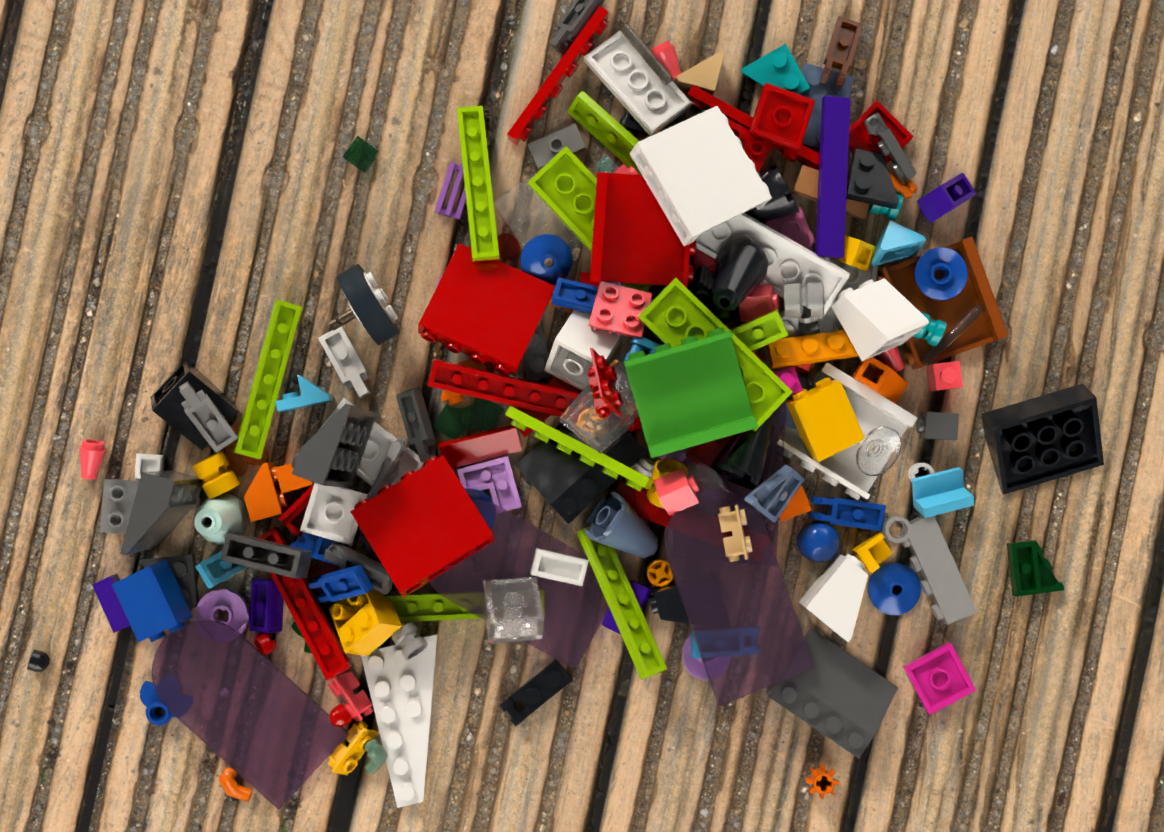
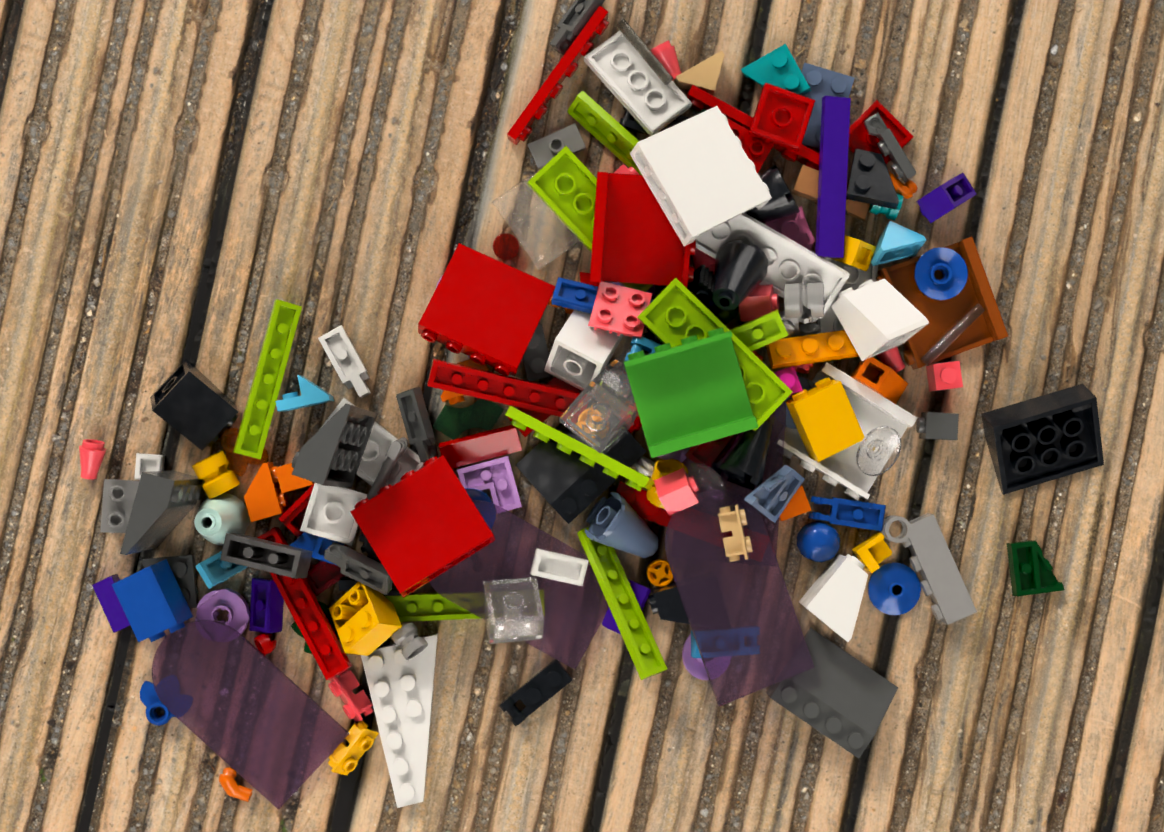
(38, 661): black hinge -> none
(207, 418): light grey hinge -> none
(340, 716): red hinge -> none
(341, 584): blue hinge -> none
(361, 154): clear green tile -> none
(366, 305): black wheel -> none
(376, 754): sand green arm -> none
(448, 212): medium lavender tile -> none
(477, 183): lime plate -> none
(540, 249): blue dish -> none
(602, 383): red hinge -> none
(606, 164): clear light blue hinge -> none
(827, 786): orange gear -> none
(841, 49): reddish brown hinge -> none
(914, 470): white bush -> none
(932, 332): teal wheel -> none
(939, 678): dark pink plate -> none
(940, 493): medium azure panel -> none

